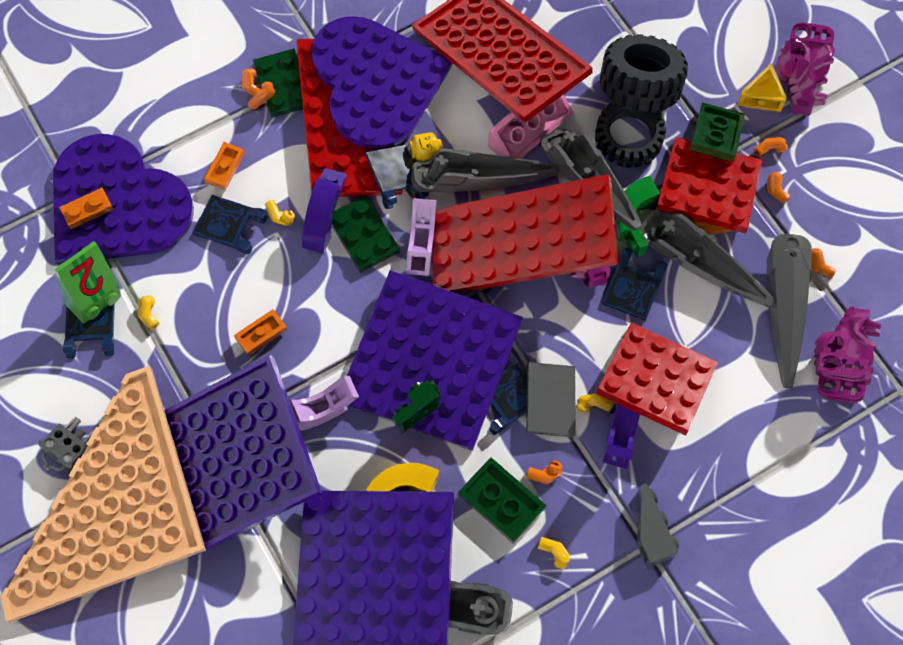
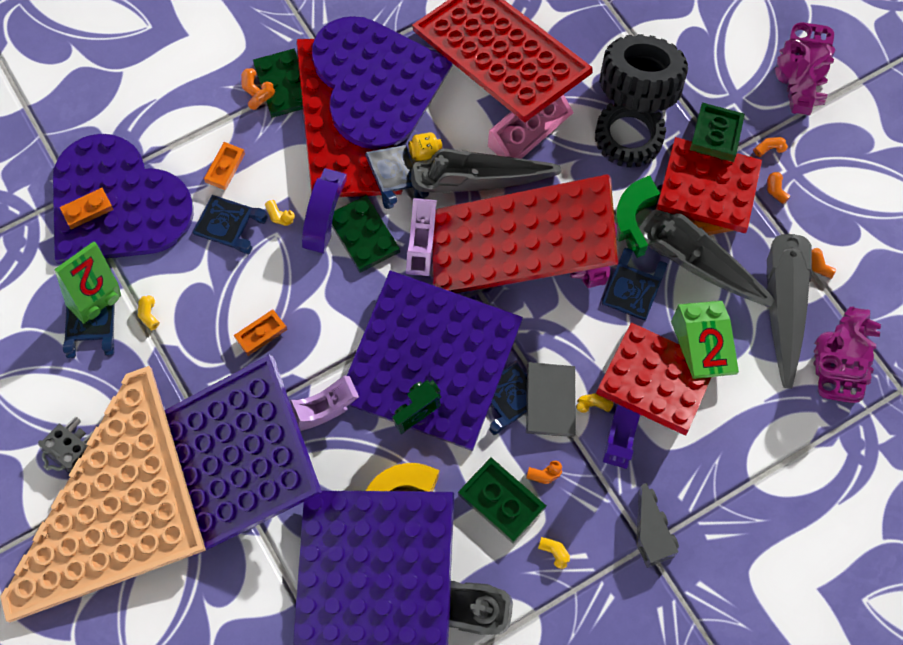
(581, 160): dark grey piece -> none
(706, 339): none -> bright green slope
(764, 92): yellow slope -> none

